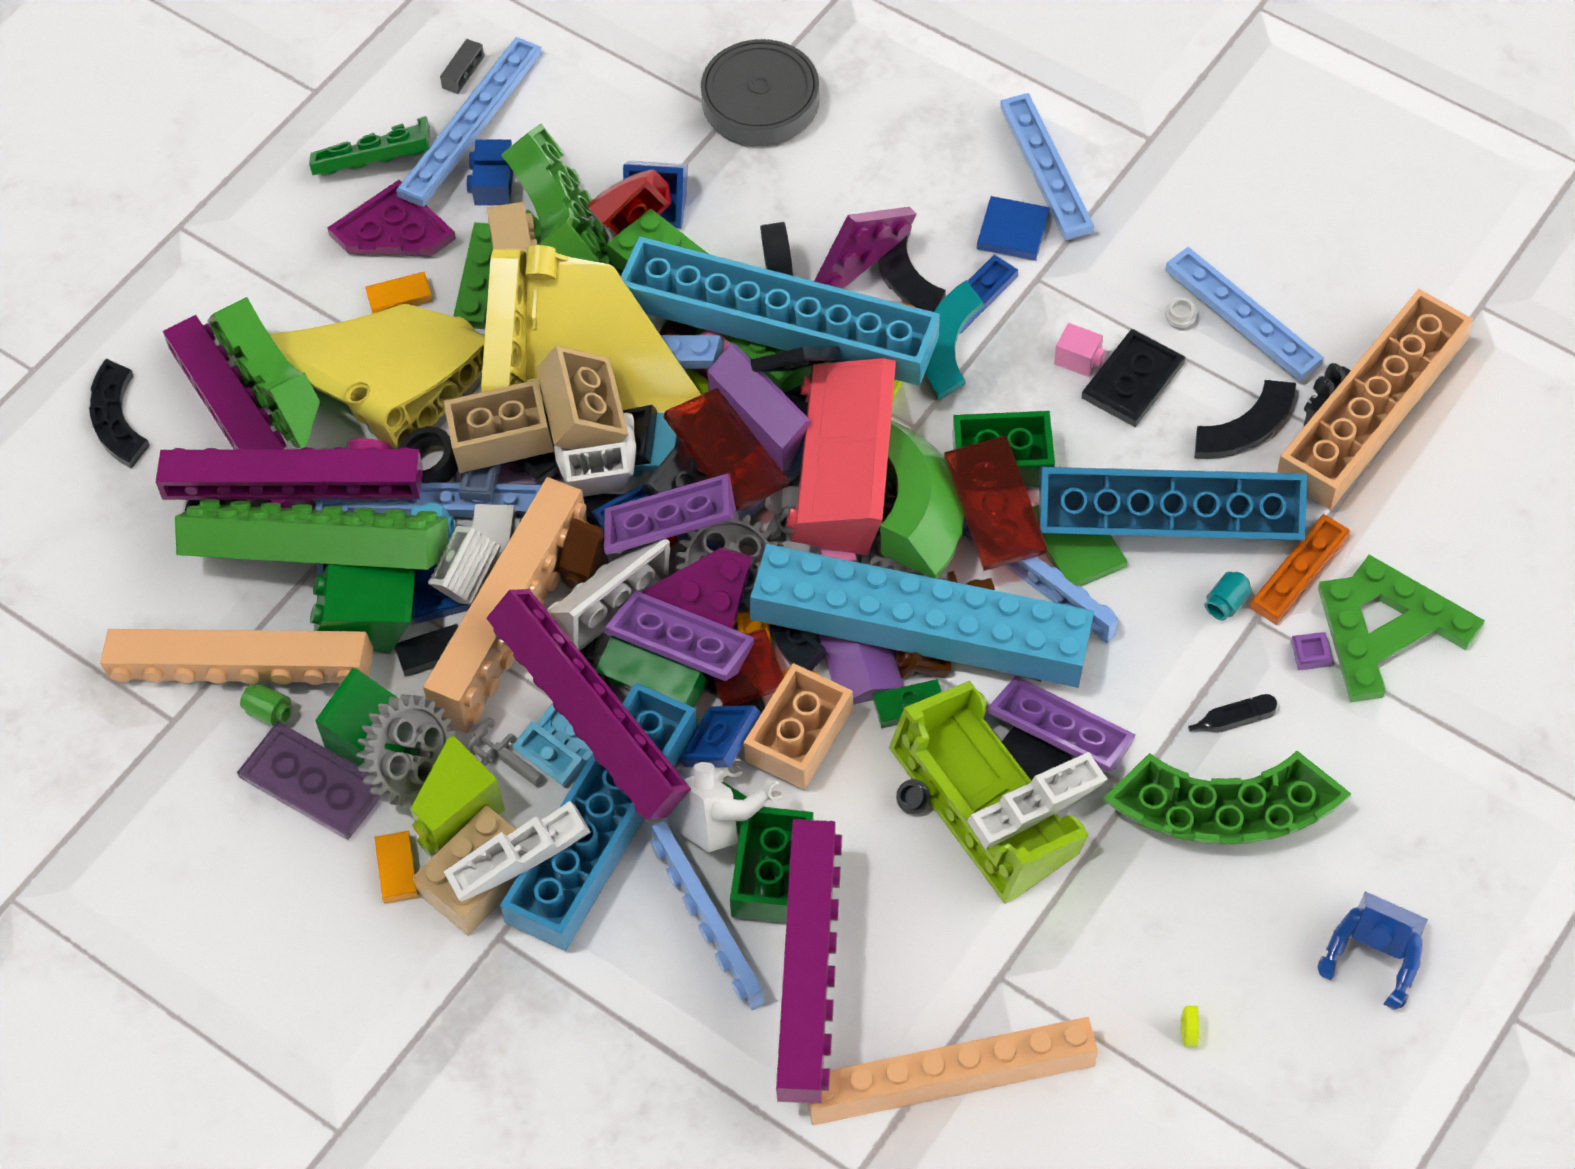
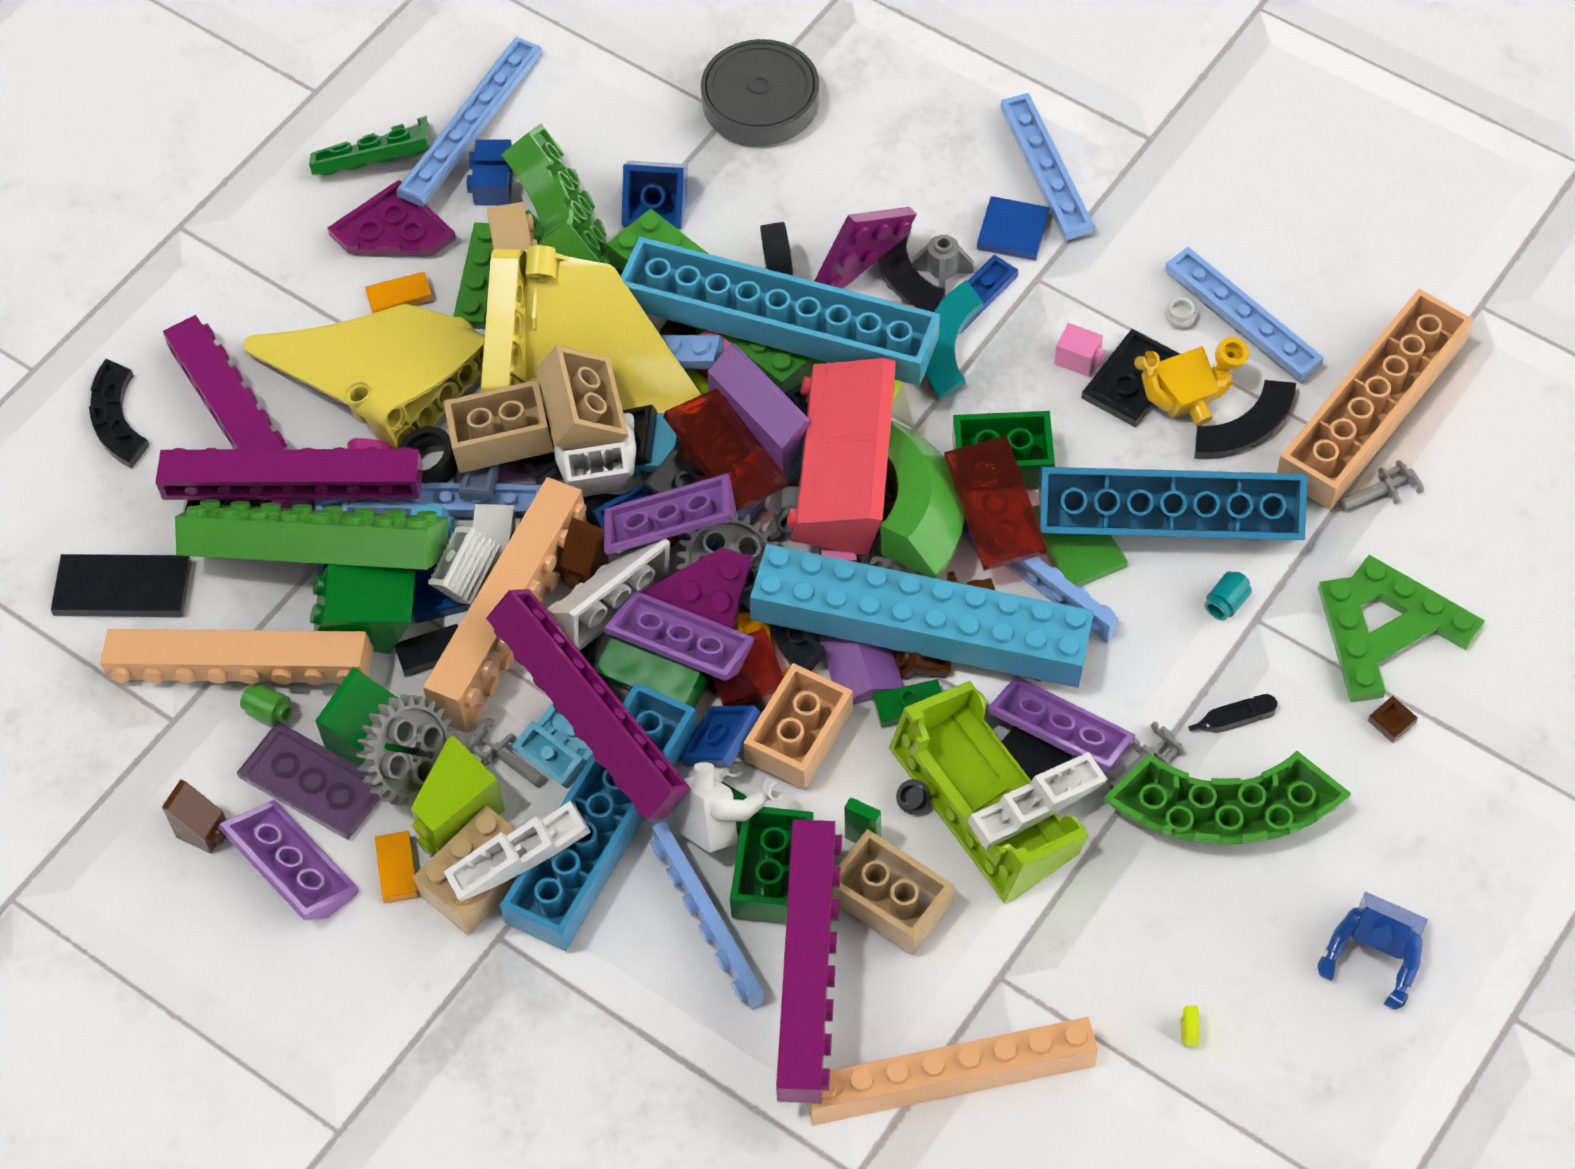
(121, 585): none -> black tile
(194, 817): none -> reddish brown slope
(273, 378): bright green brick -> none
(290, 860): none -> medium lavender slope
(462, 66): dark grey piece -> none
(630, 199): red slope -> none
(795, 359): black tile -> none
(859, 818): none -> green tile
(892, 892): none -> tan brick
(943, 259): none -> light grey brick
(1168, 740): none -> light grey piece
(1188, 381): none -> yellow torso
(1299, 569): orange tile -> none
(1311, 651): medium lavender tile -> none
(1324, 387): black hinge -> none
(1384, 487): none -> light grey piece
(1392, 719): none -> reddish brown tile

